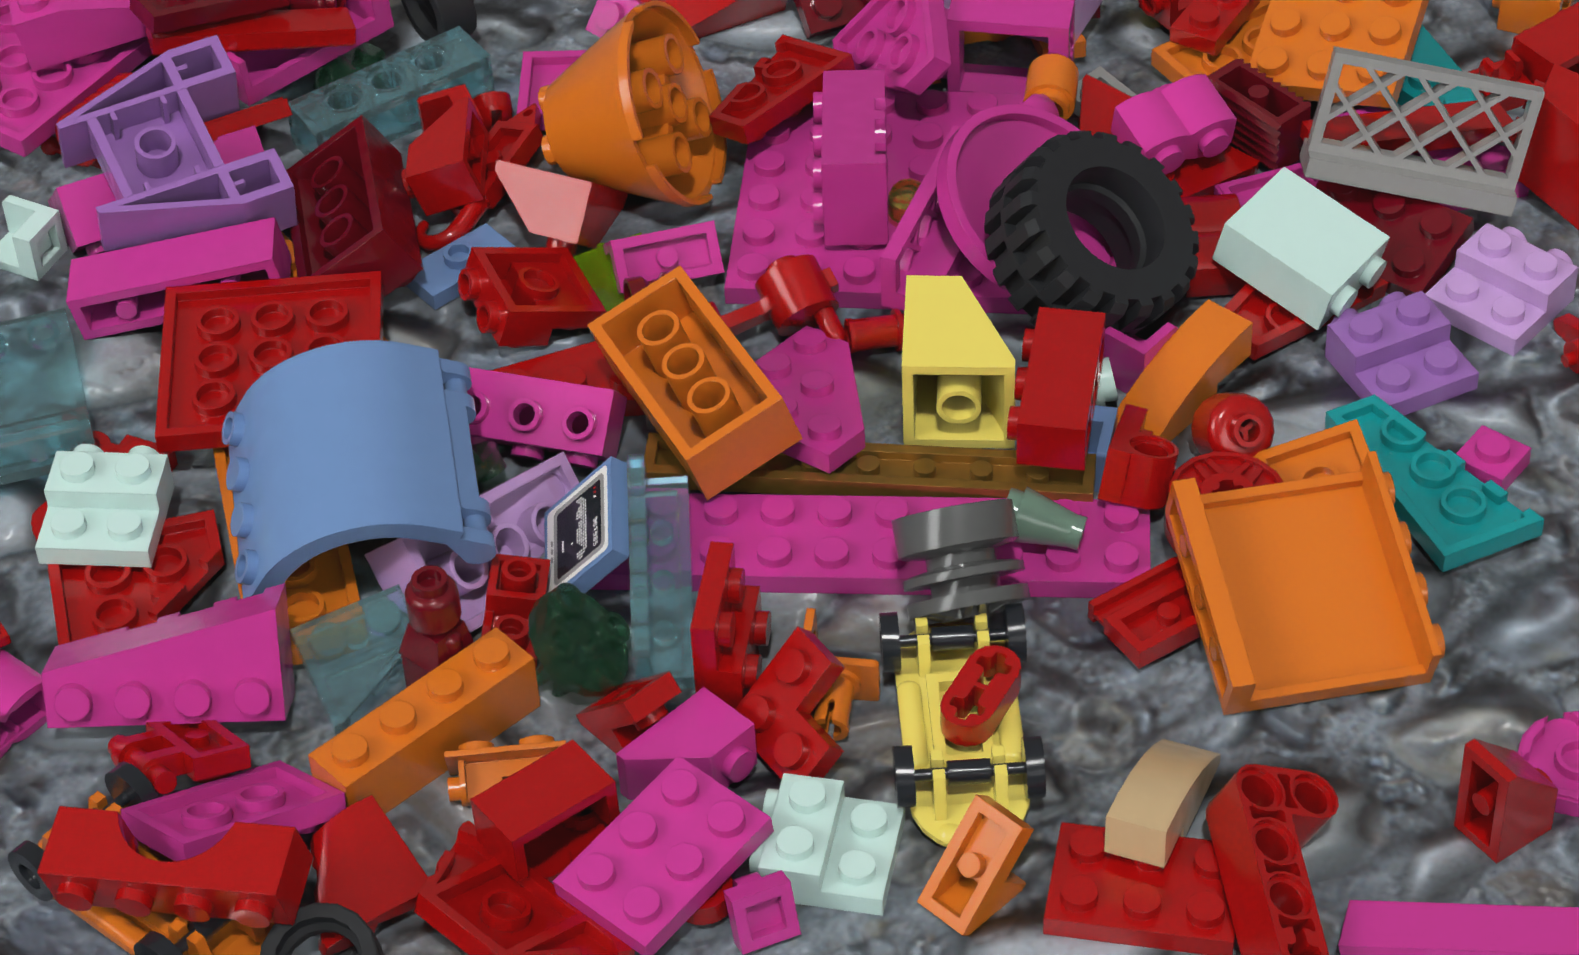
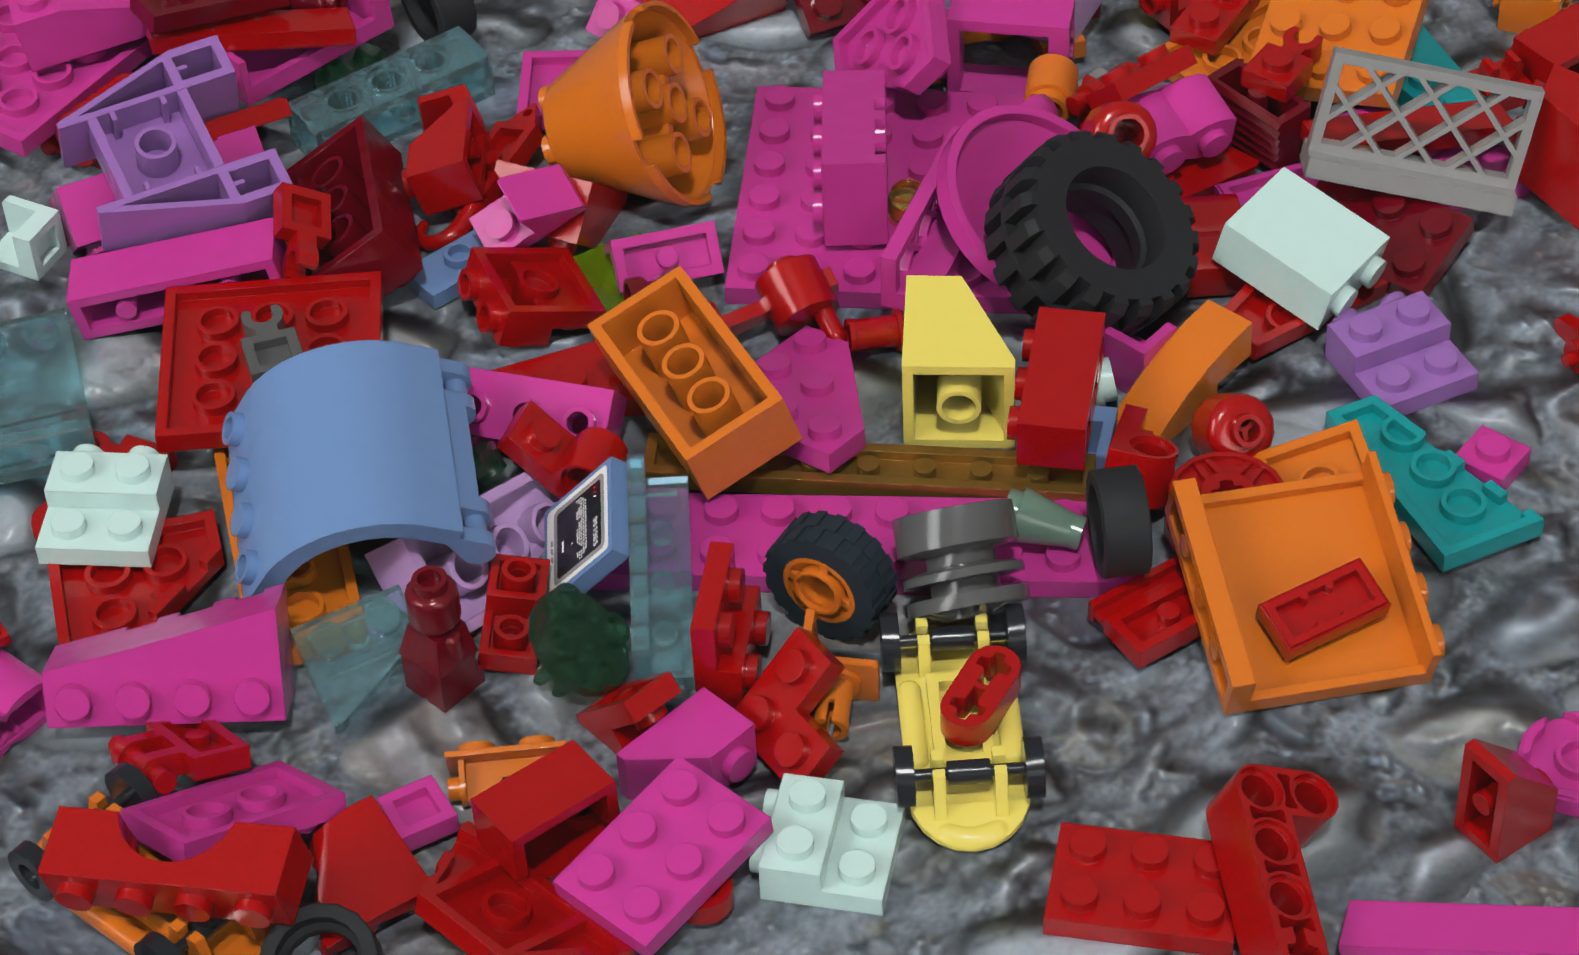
(267, 342): none -> dark grey plate
(304, 221): none -> red plate
(405, 738): orange brick -> none
(420, 812): none -> dark pink plate
(494, 107): red hinge -> none
(529, 209): none -> dark pink slope
(553, 453): none -> red plate
(761, 911): dark pink tile -> none
(777, 90): red wing -> none
(833, 568): none -> black wheel
(976, 867): orange slope -> none
(1119, 521): none -> black tyre
(1128, 120): none -> red head
(1131, 78): none -> red plate
(1159, 801): tan slope -> none
(1284, 68): none -> red plate
(1323, 609): none -> red plate
(1504, 288): lavender plate -> none

